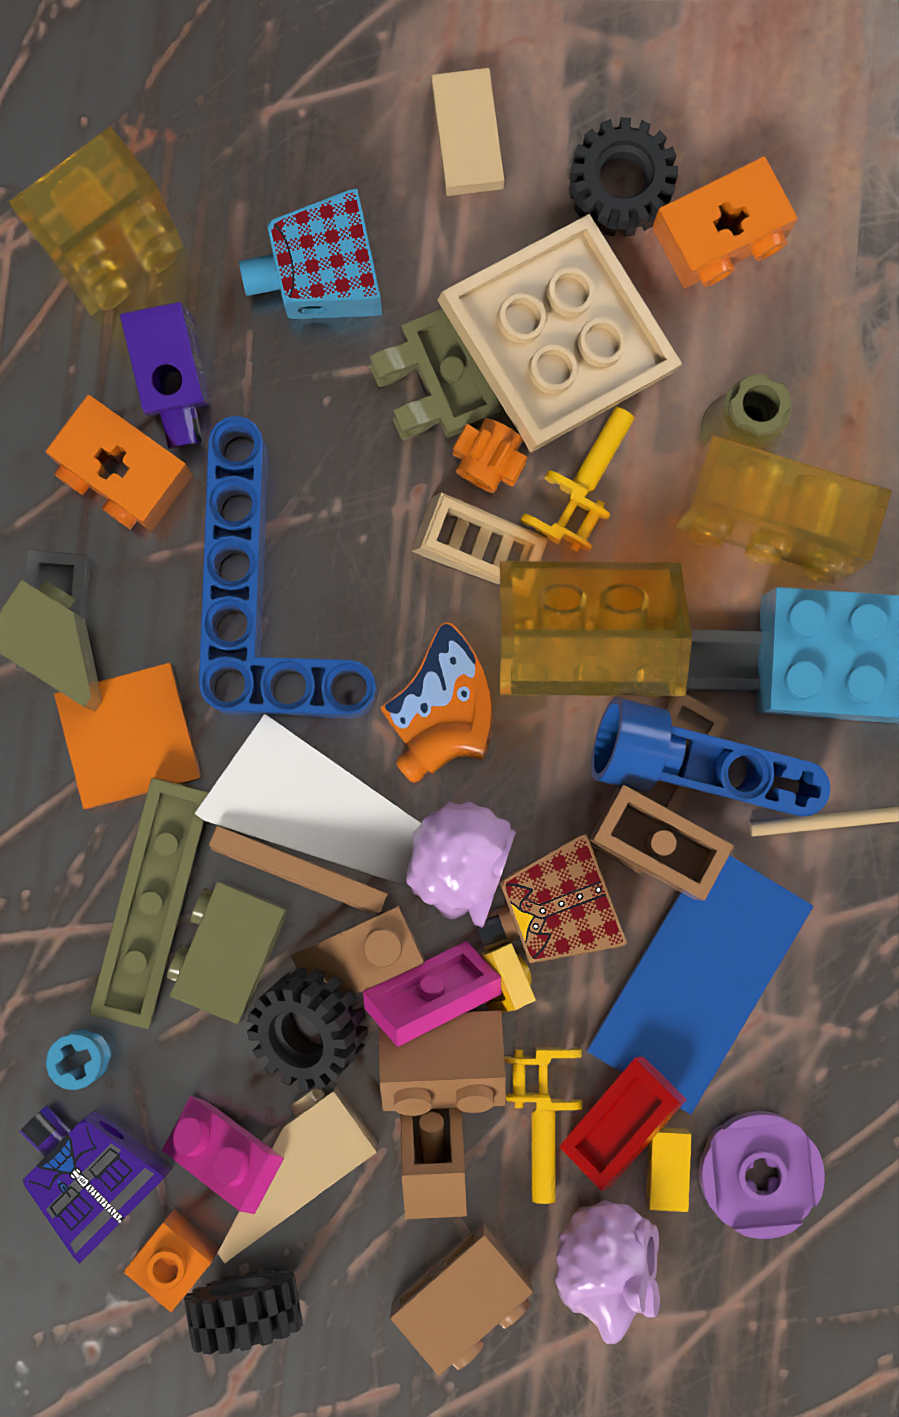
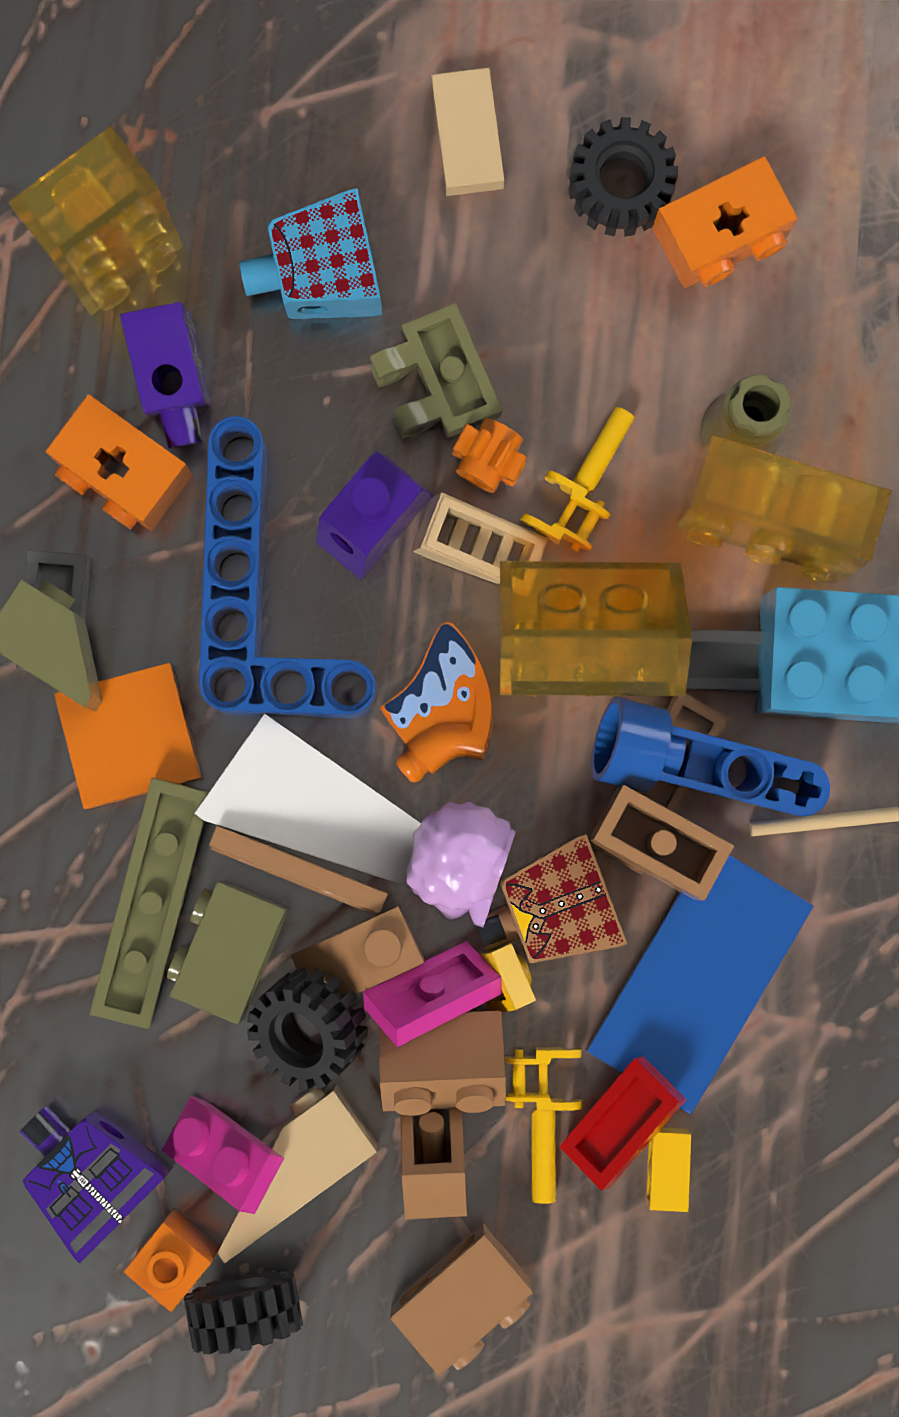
(79, 1076): dark azure bush -> none
(370, 514): none -> dark purple torso
(559, 332): tan plate -> none
(609, 1267): lavender animal -> none
(788, 1196): medium lavender plate -> none

